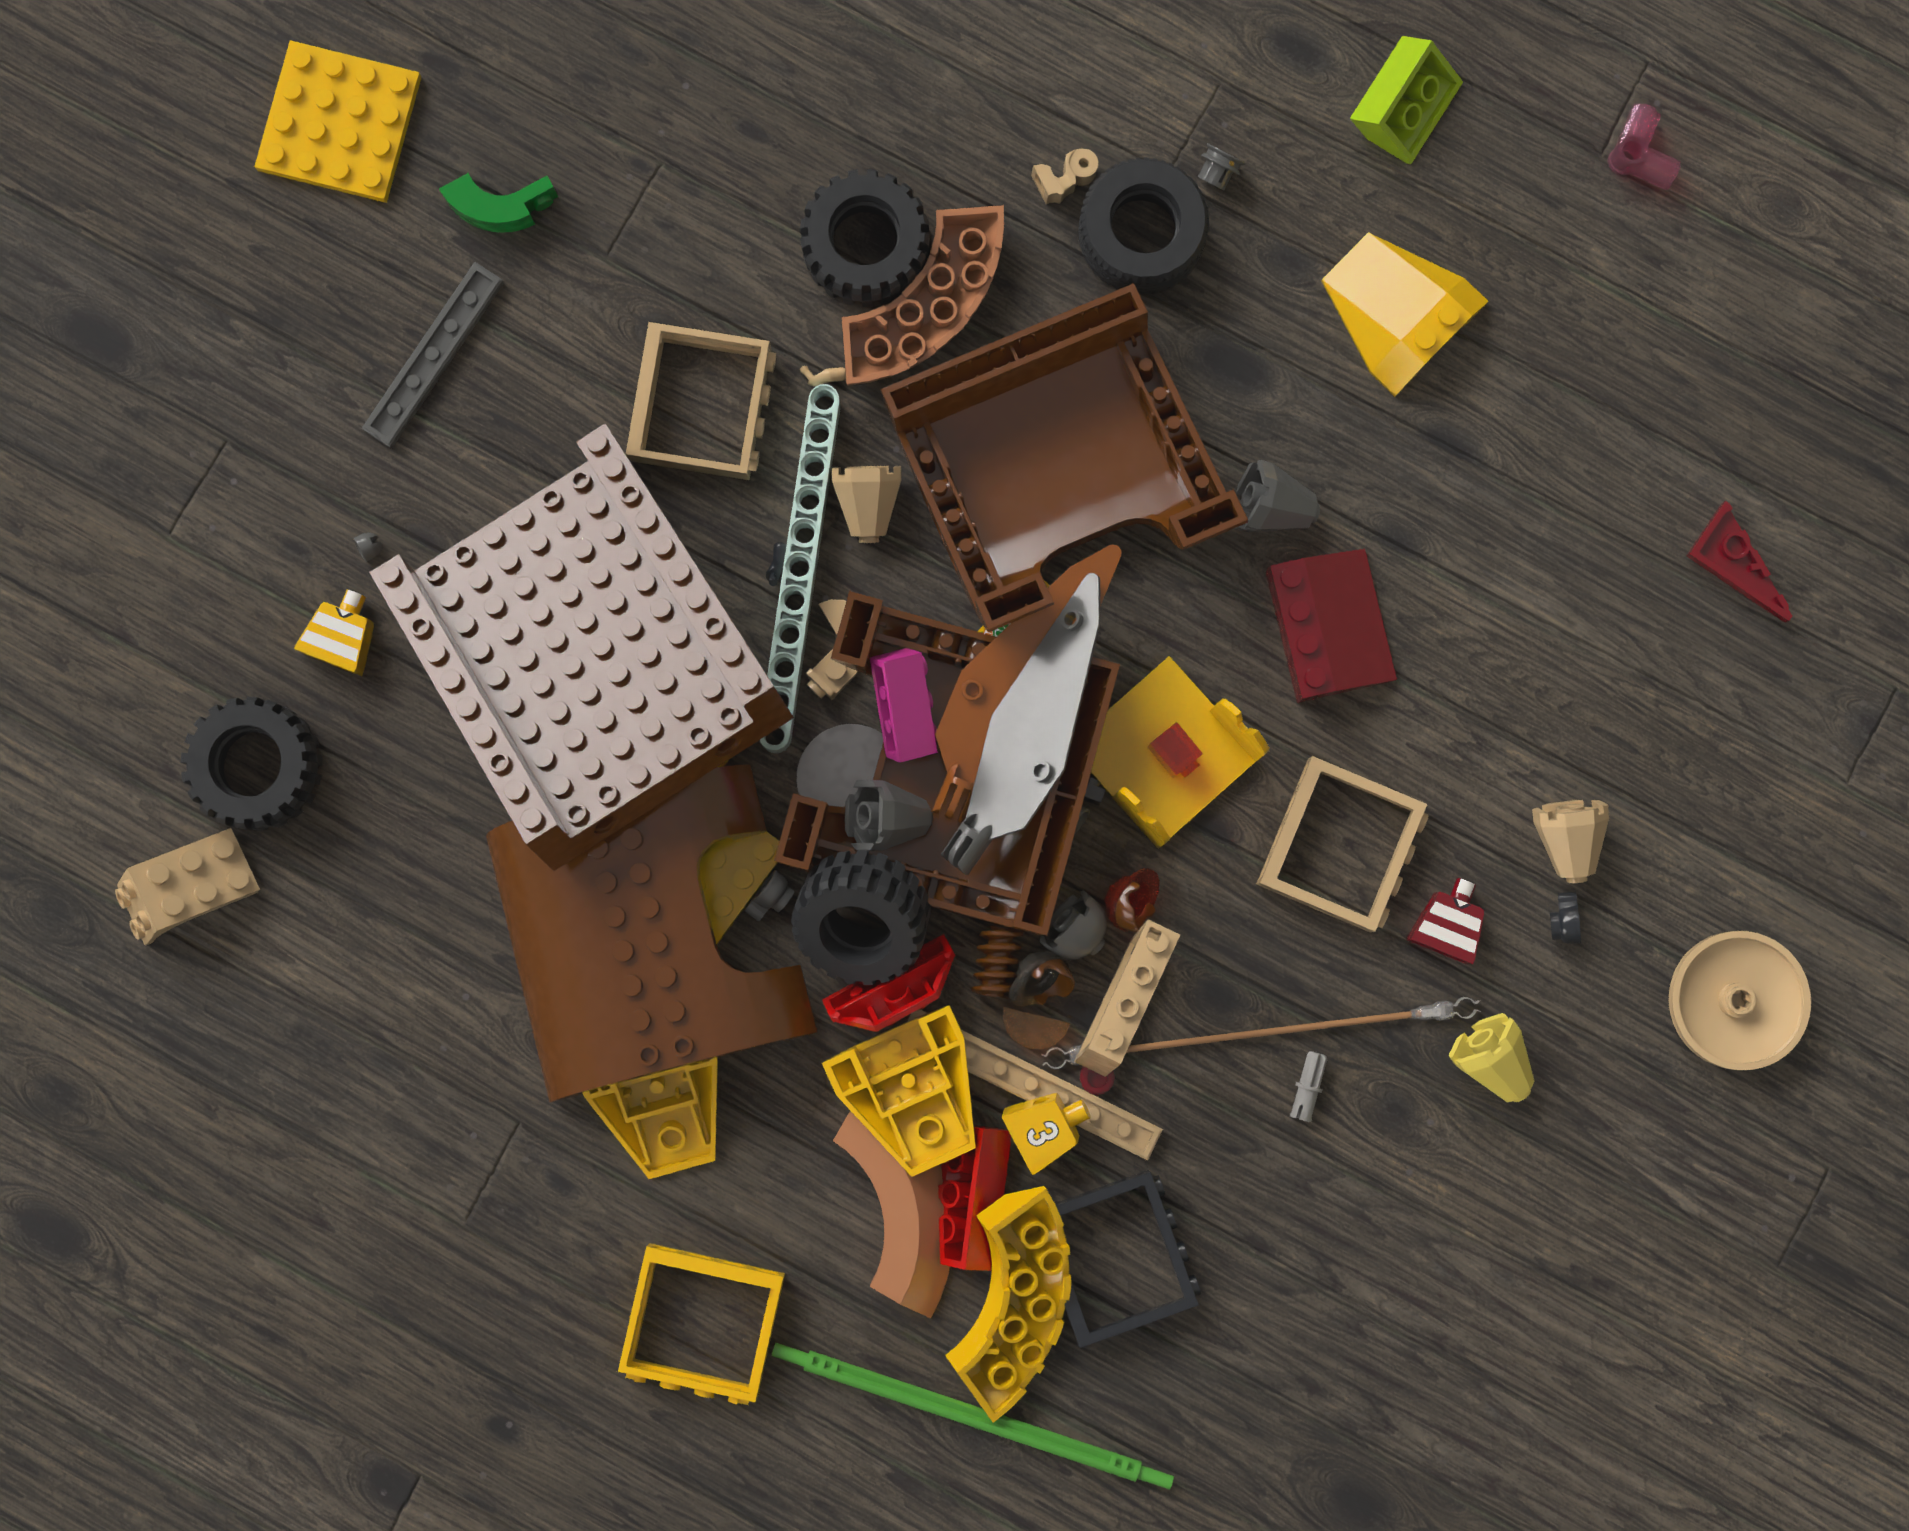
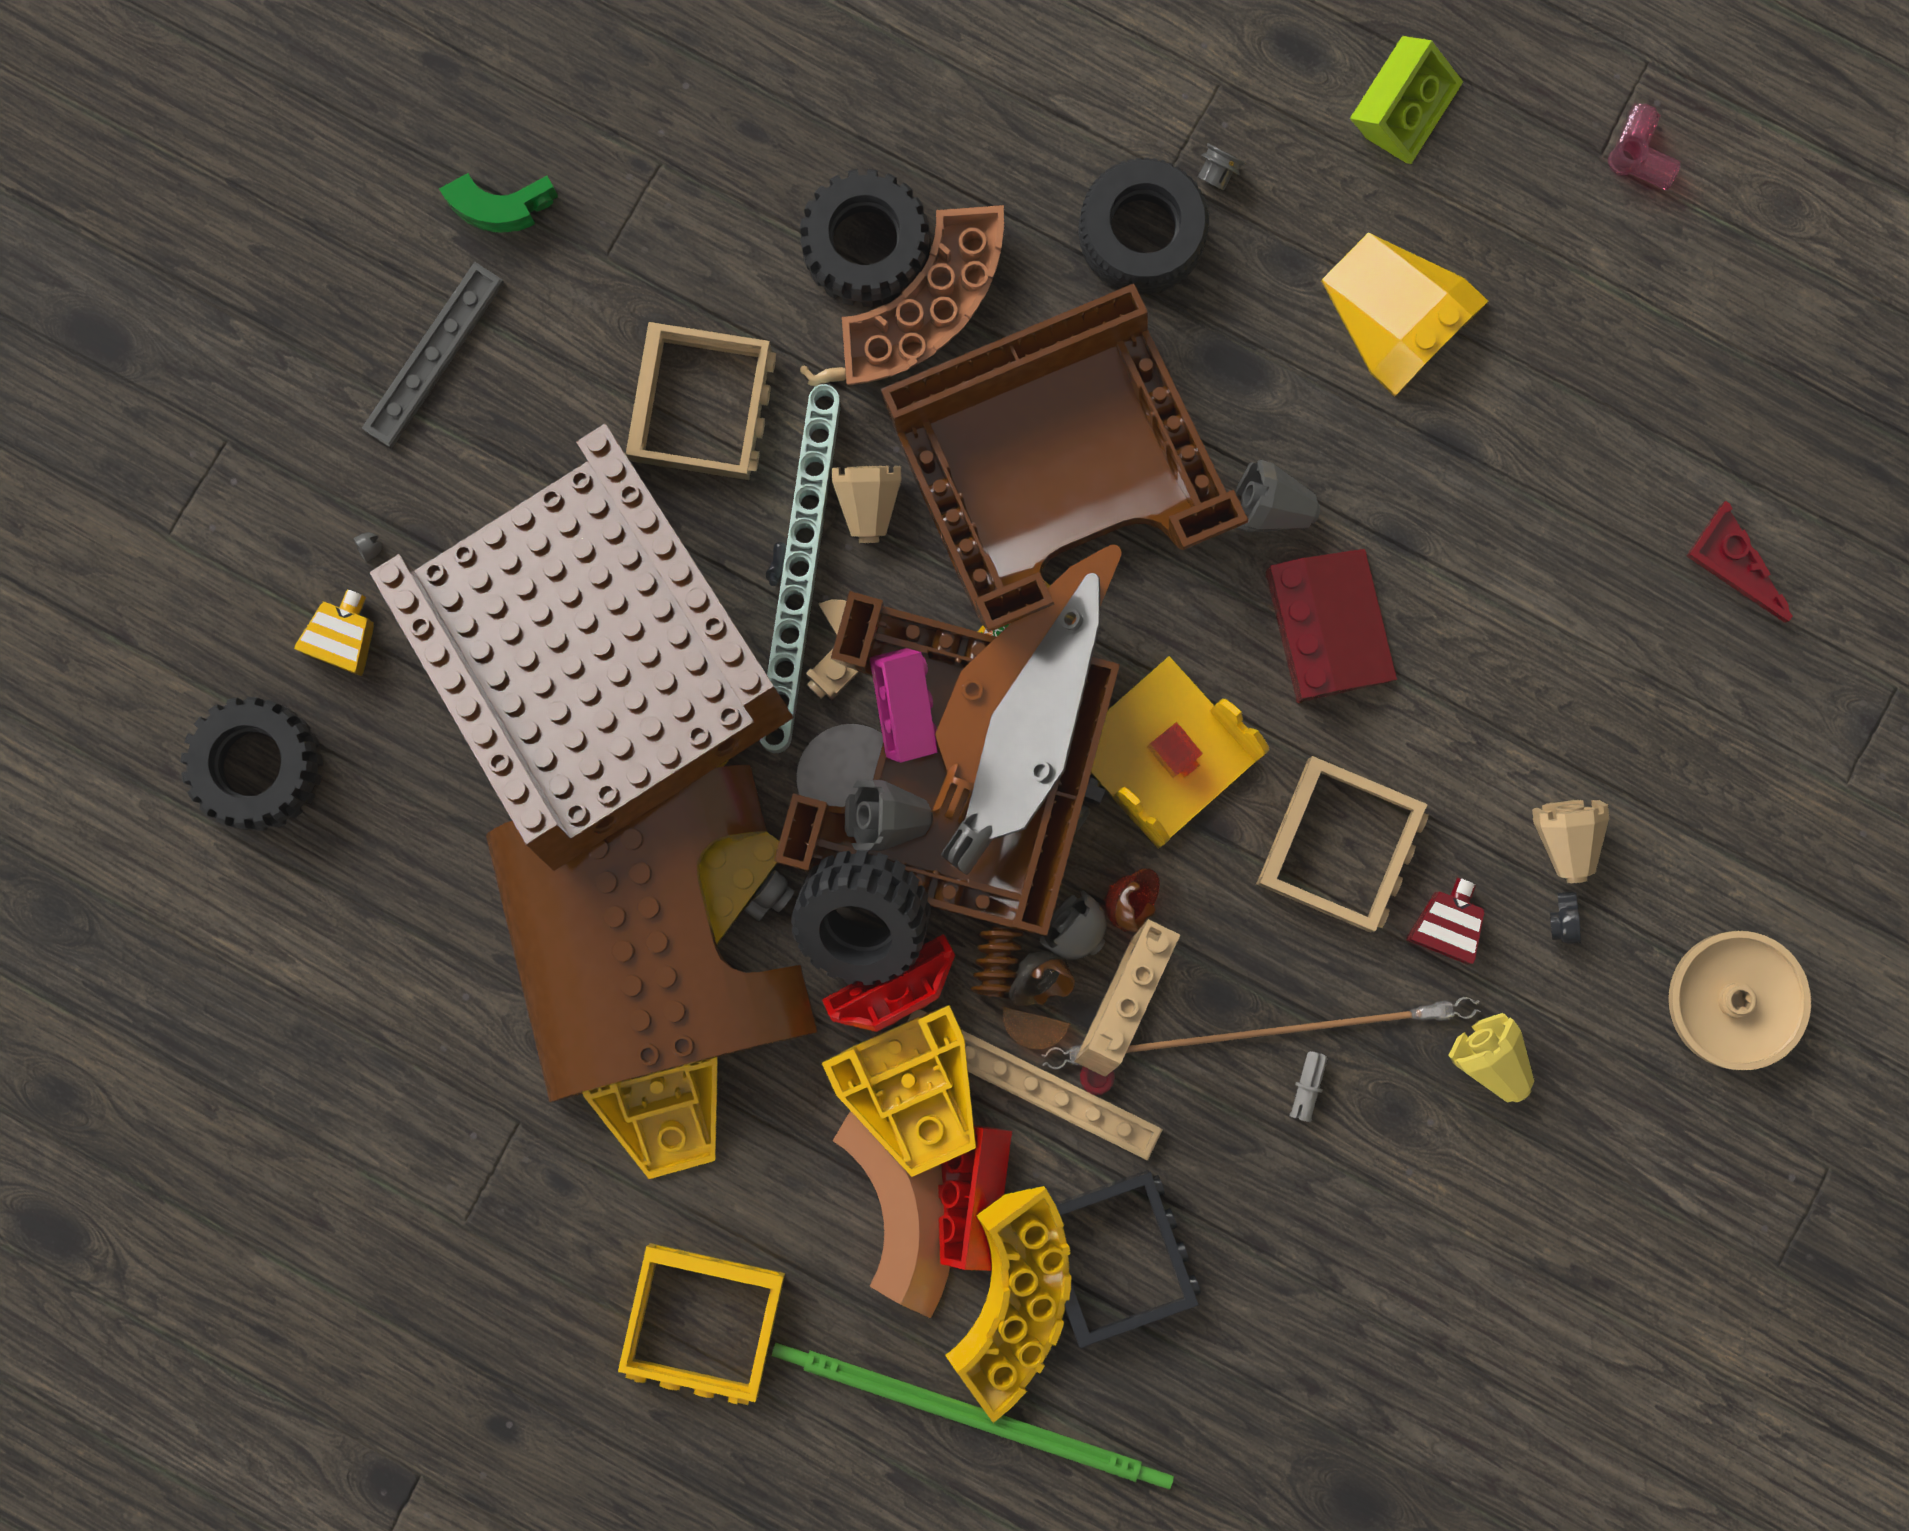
(185, 884): tan bracket -> none
(338, 121): yellow plate -> none
(1044, 1128): yellow torso -> none
(1078, 169): tan leg -> none

